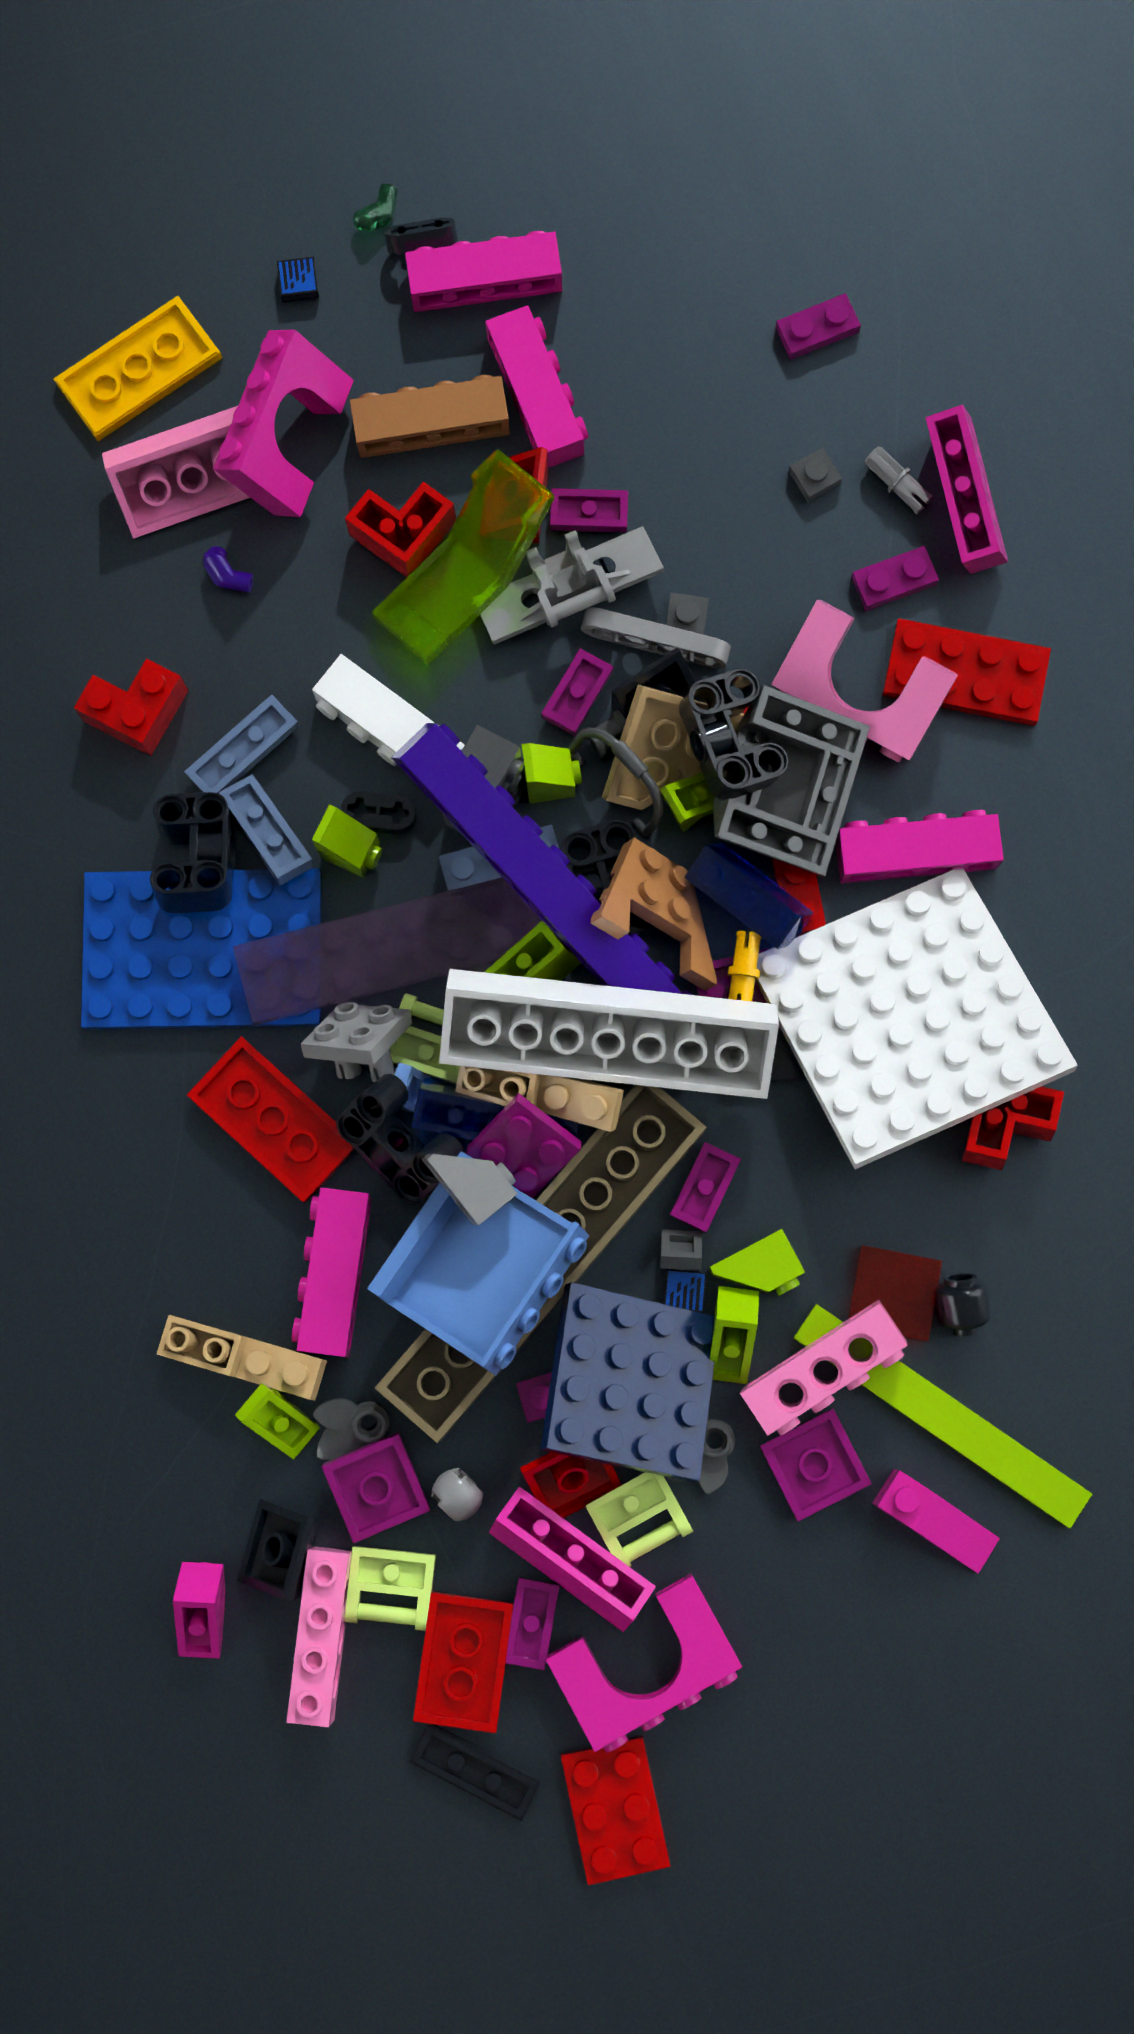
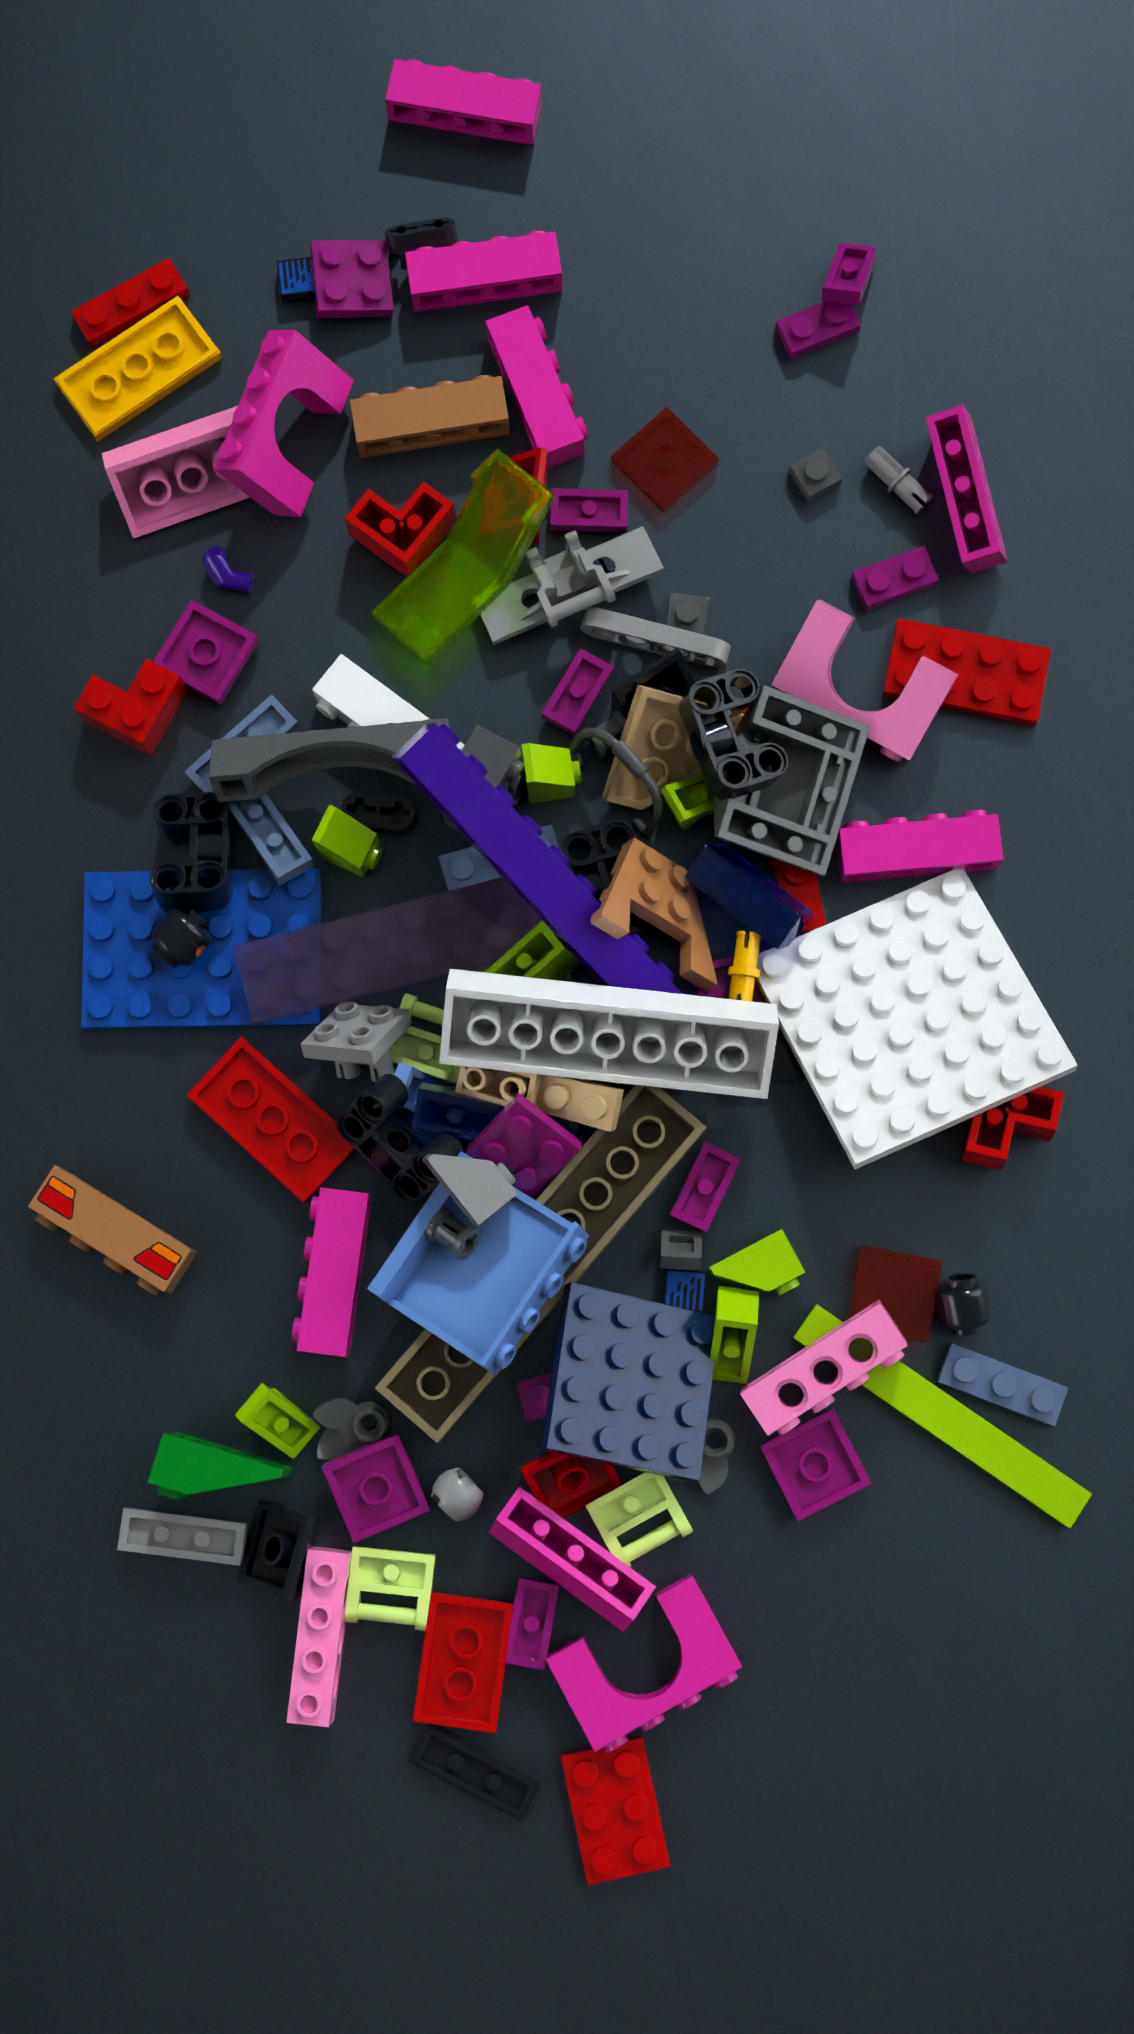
(112, 1230): none -> medium nougat brick
(129, 302): none -> red plate
(181, 937): none -> black head
(182, 1536): none -> light grey plate
(196, 1465): none -> green slope
(199, 1609): dark pink slope -> none
(207, 651): none -> magenta plate
(242, 1357): tan slope -> none
(255, 764): none -> dark grey arch
(351, 278): none -> magenta plate
(379, 213): clear green arm -> none
(453, 1234): none -> dark grey bush
(464, 101): none -> dark pink brick
(665, 460): none -> clear red tile
(849, 274): none -> magenta plate
(935, 1520): dark pink slope -> none
(1002, 1384): none -> sand blue plate

